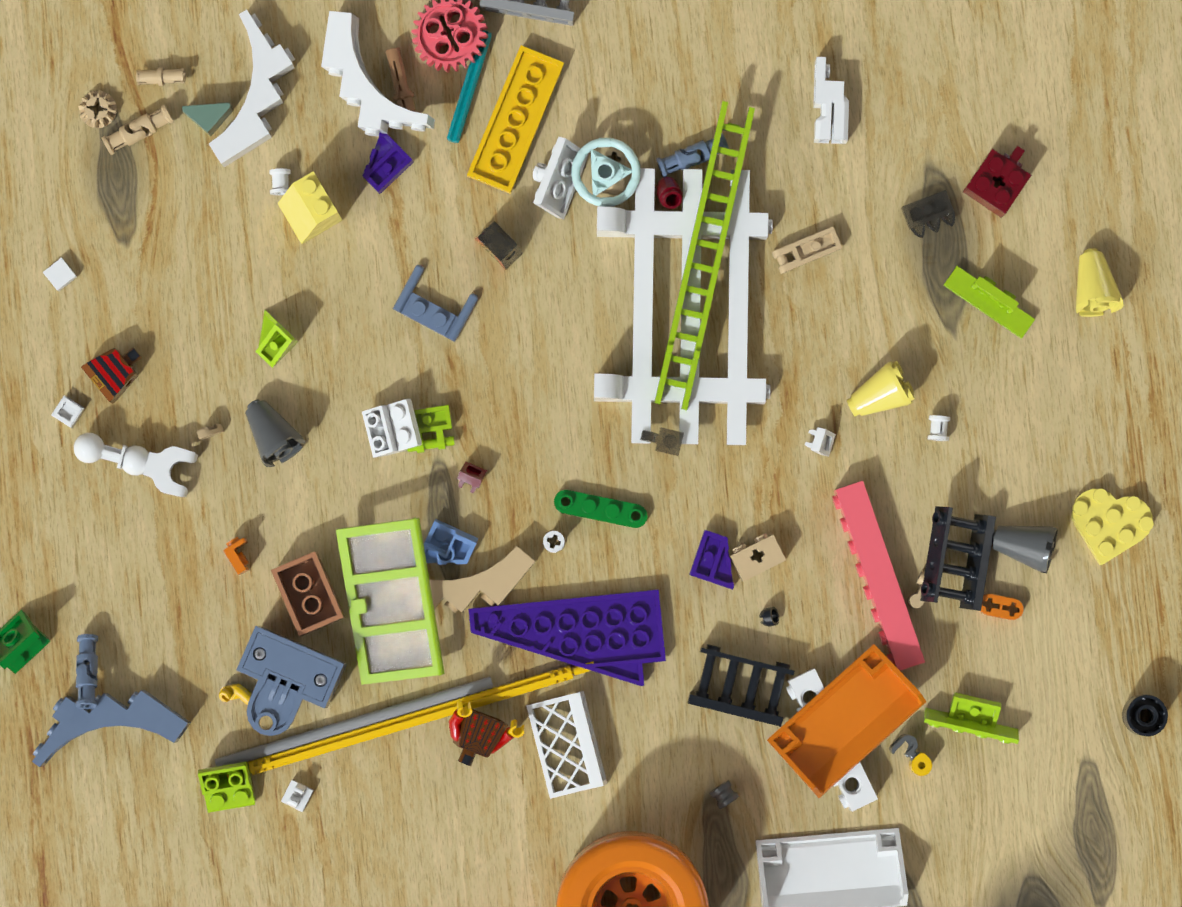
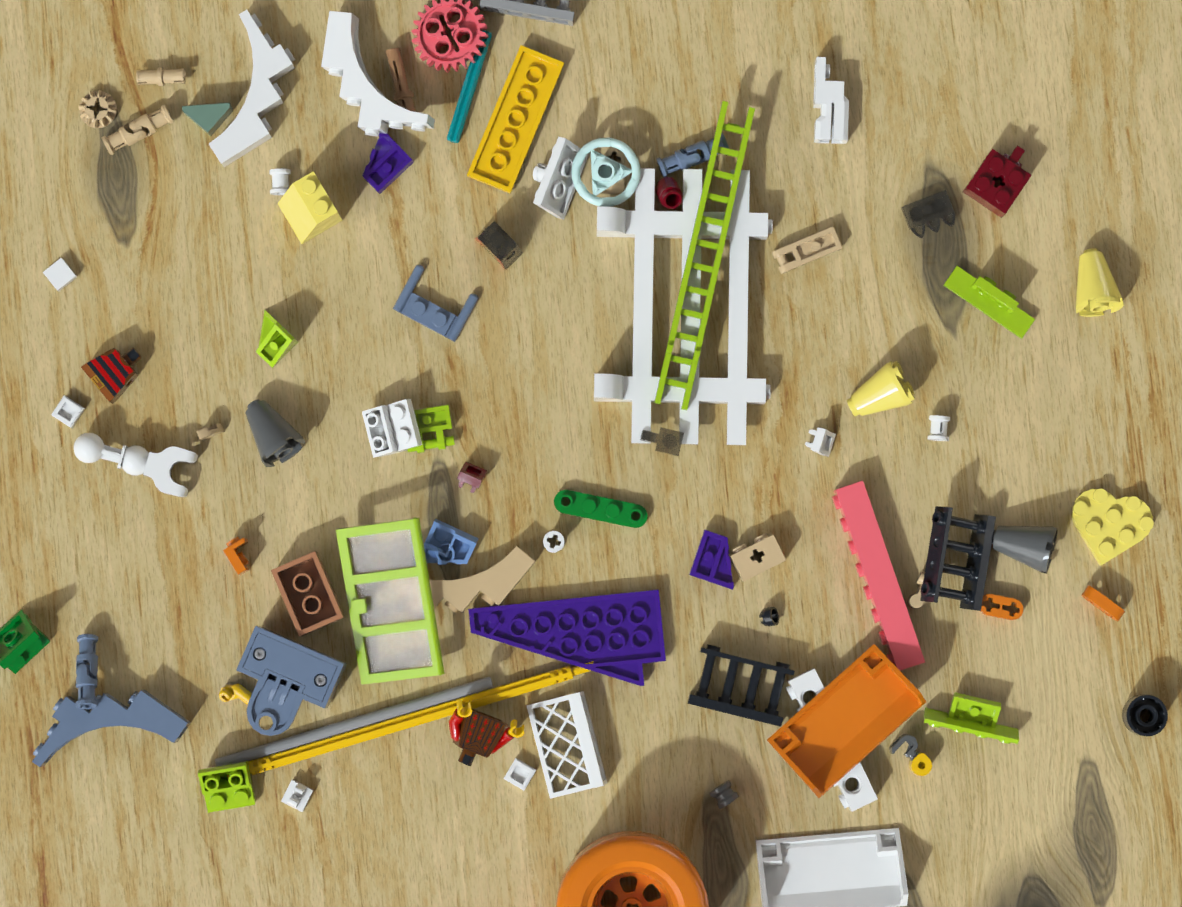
(519, 774): none -> white tile
(1103, 603): none -> orange beam

